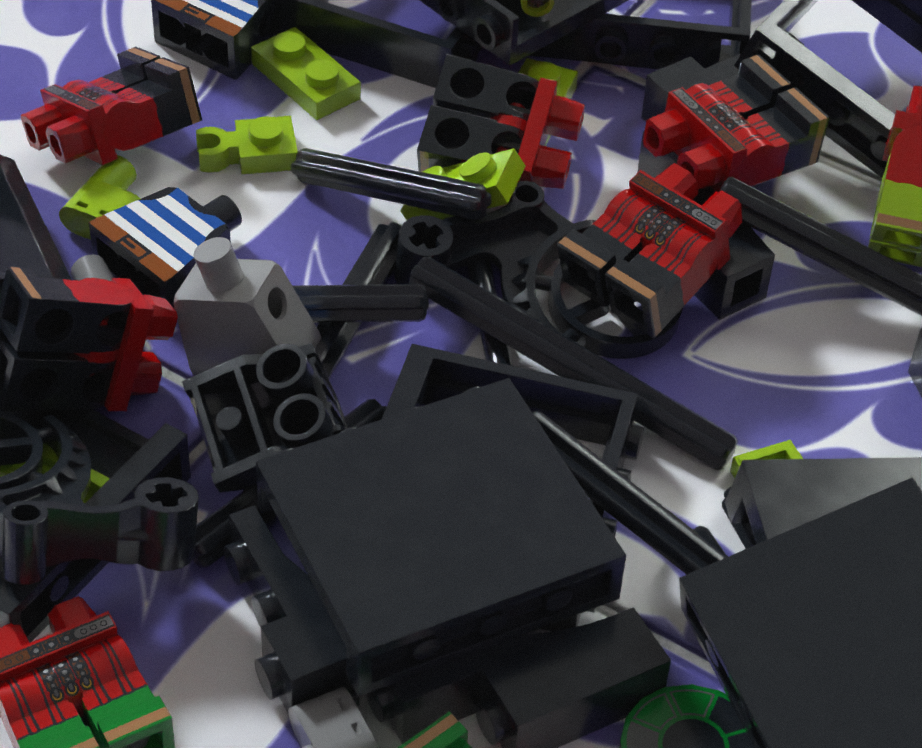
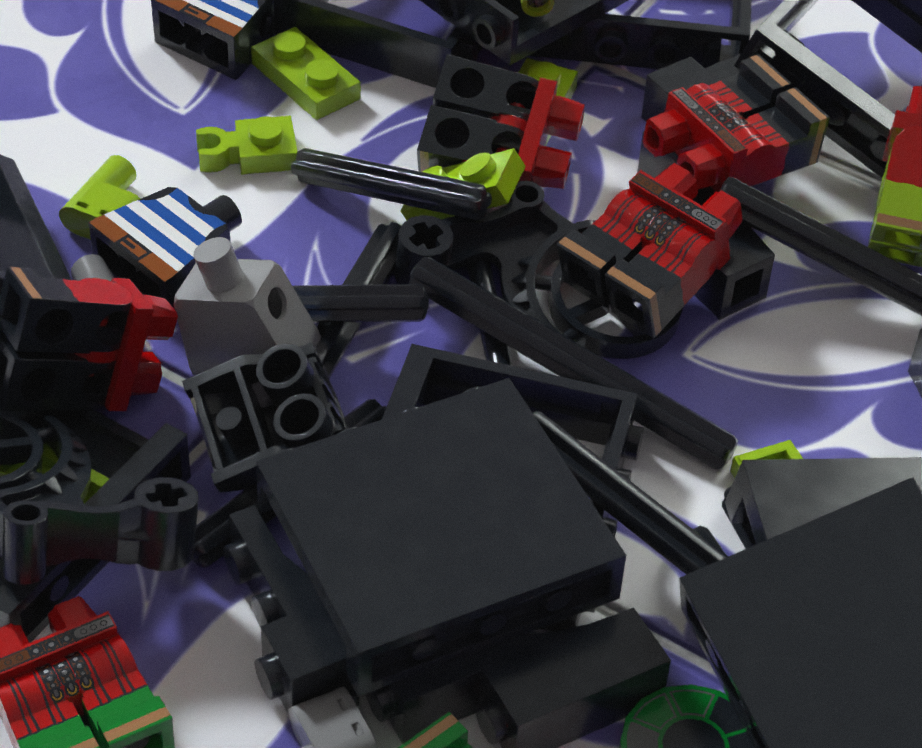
(114, 111): hips -> none

